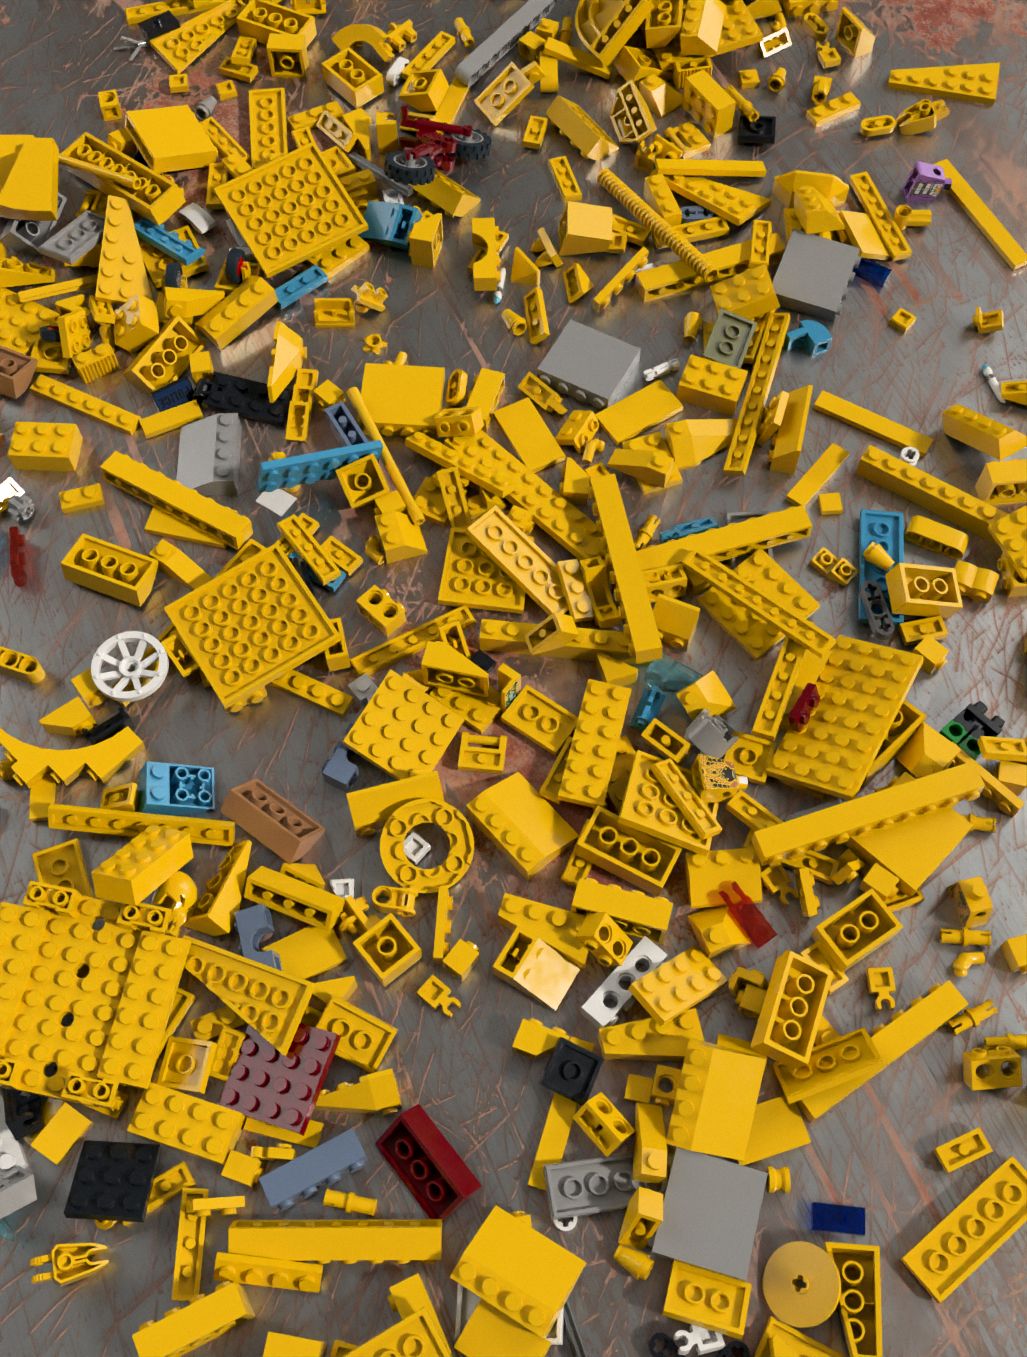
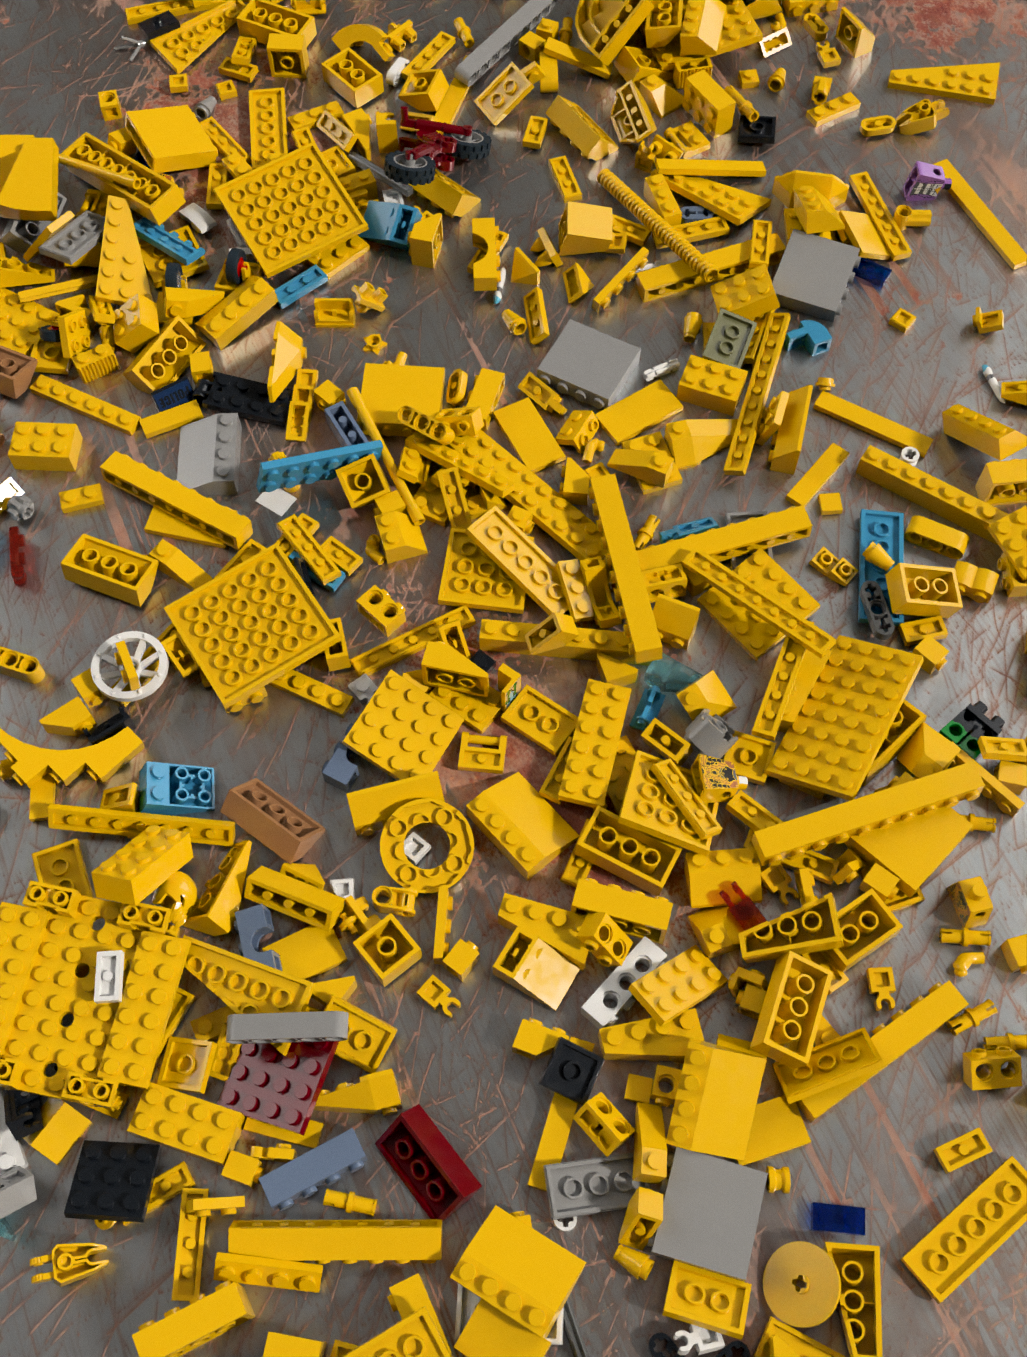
(47, 233): none -> yellow tile
(109, 976): none -> white plate
(128, 673): none -> yellow plate
(287, 1027): none -> light grey beam
(413, 466): none -> yellow plate
(418, 421): none -> yellow beam
(802, 931): none -> yellow wedge
(804, 706): dark red plate -> none
(825, 383): none -> yellow plate

